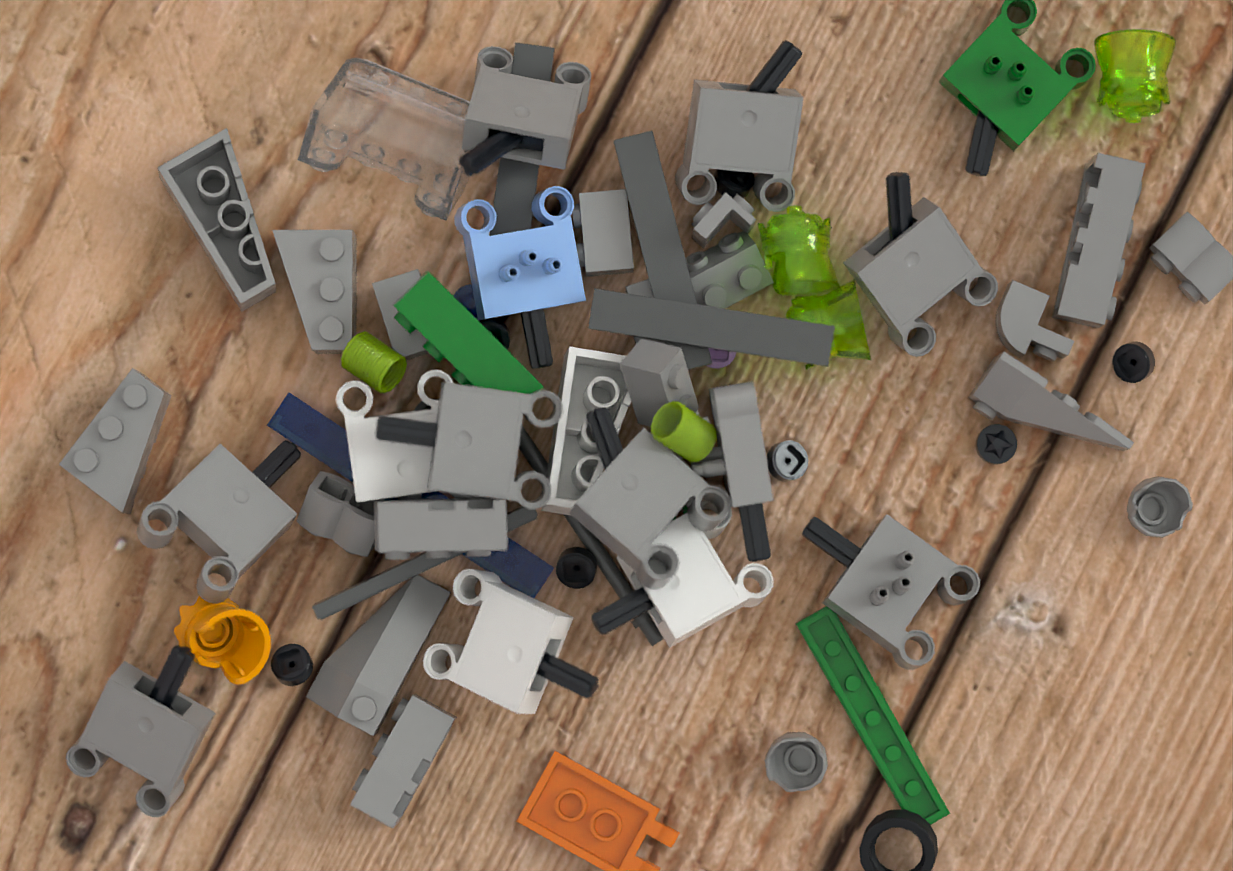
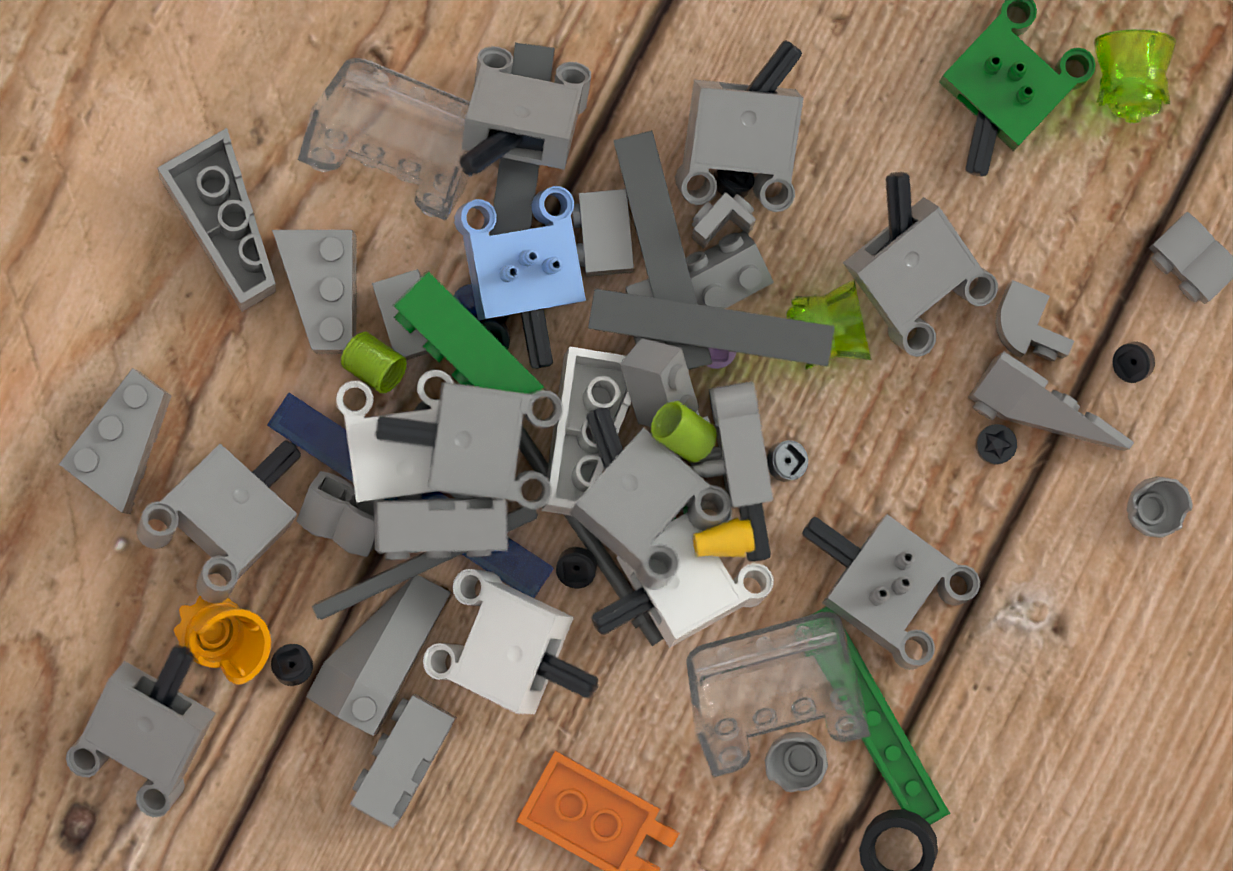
(727, 539): none -> yellow cone
(773, 683): none -> clear windscreen
(799, 248): clear neon green hat -> none
(1098, 240): light grey wedge -> none

